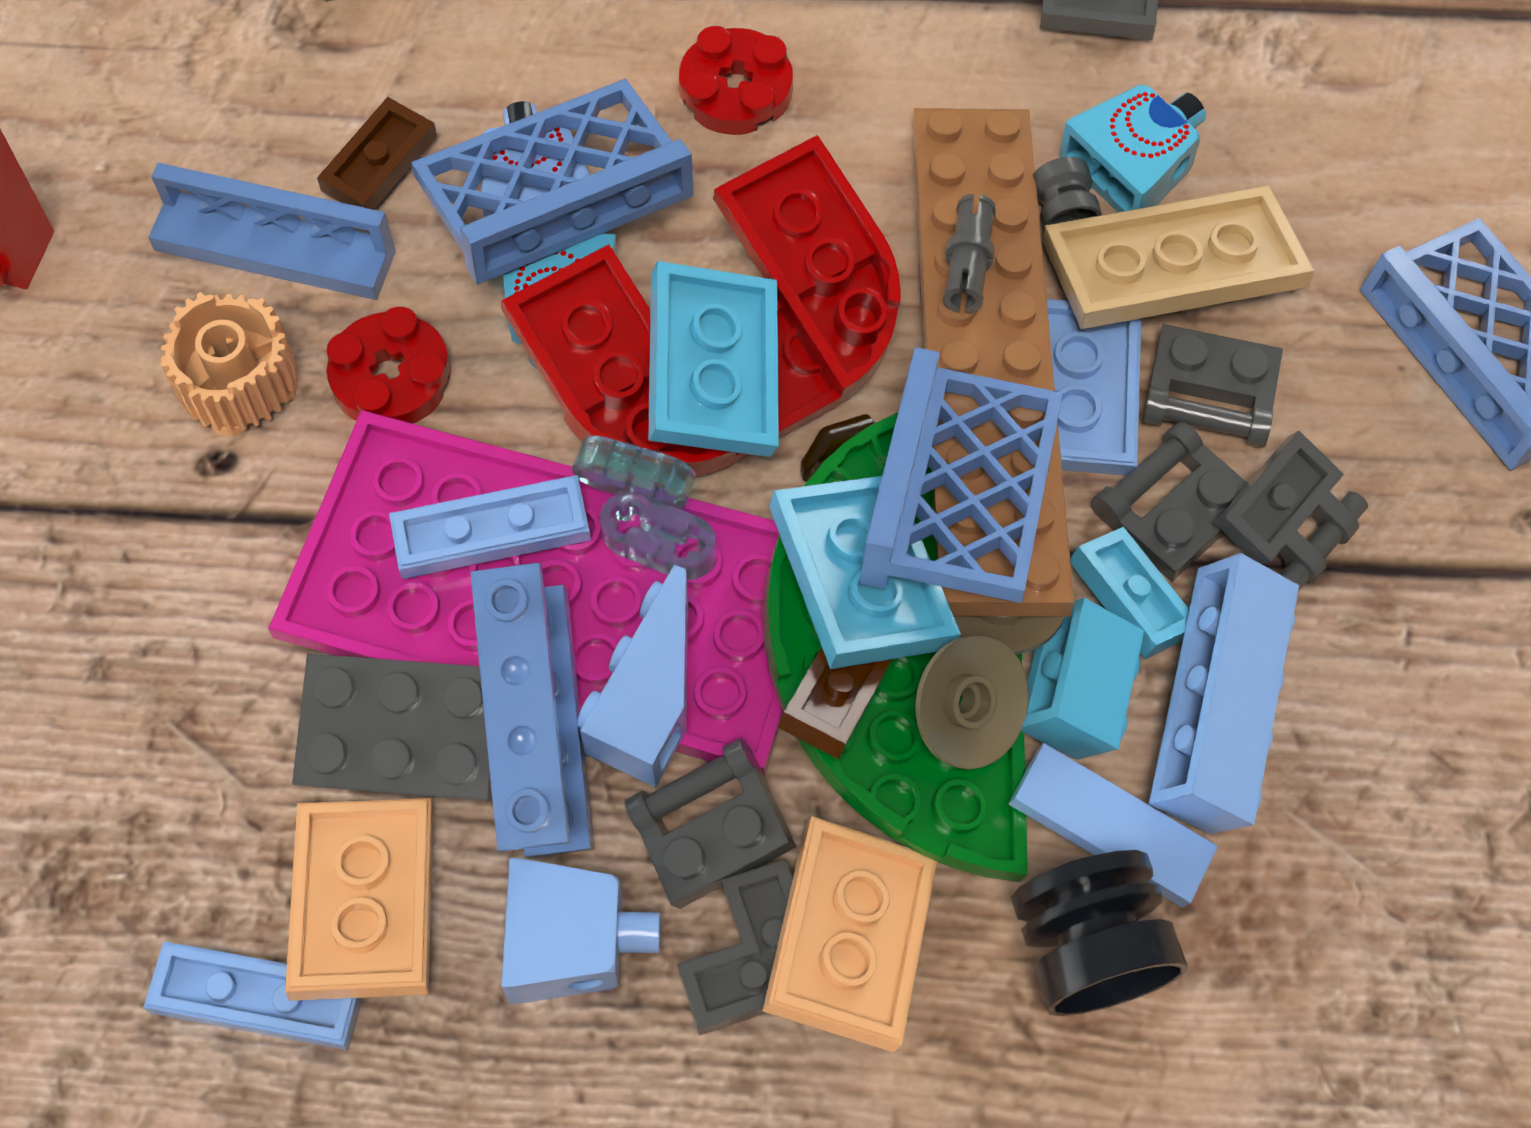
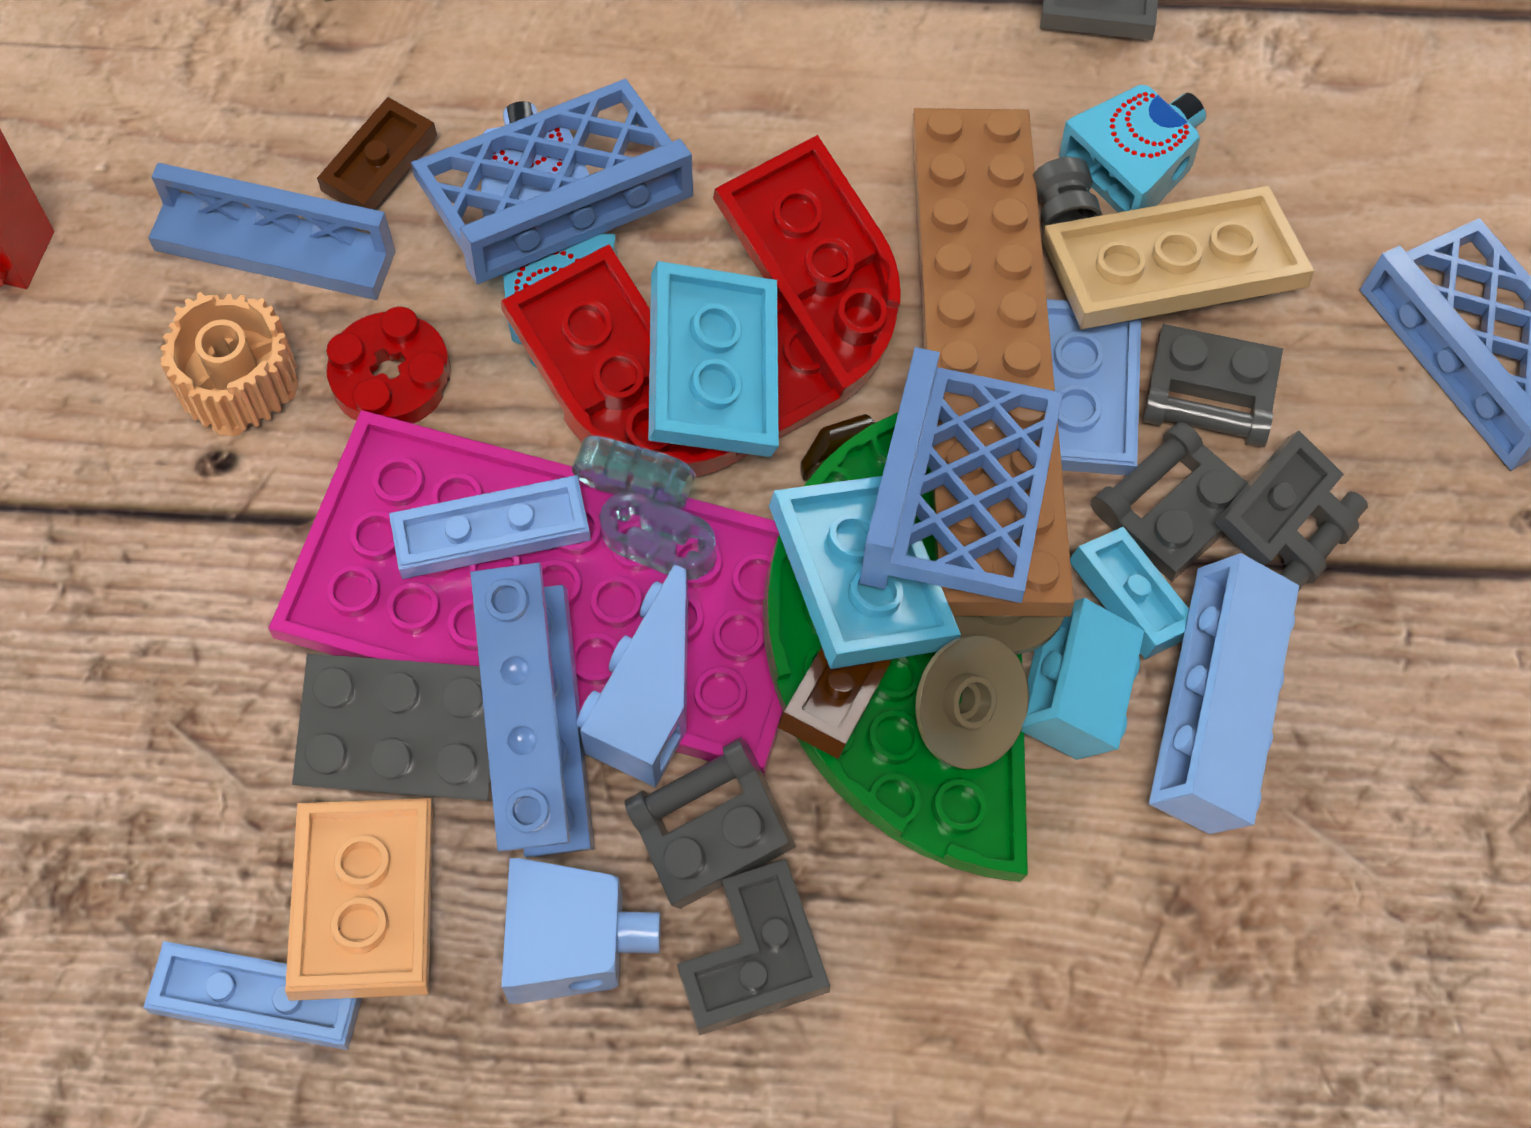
(730, 52): red plate -> none
(851, 935): light nougat tile -> none
(969, 253): dark grey pin -> none
(1093, 918): black wheel -> none
(1109, 820): light blue tile -> none

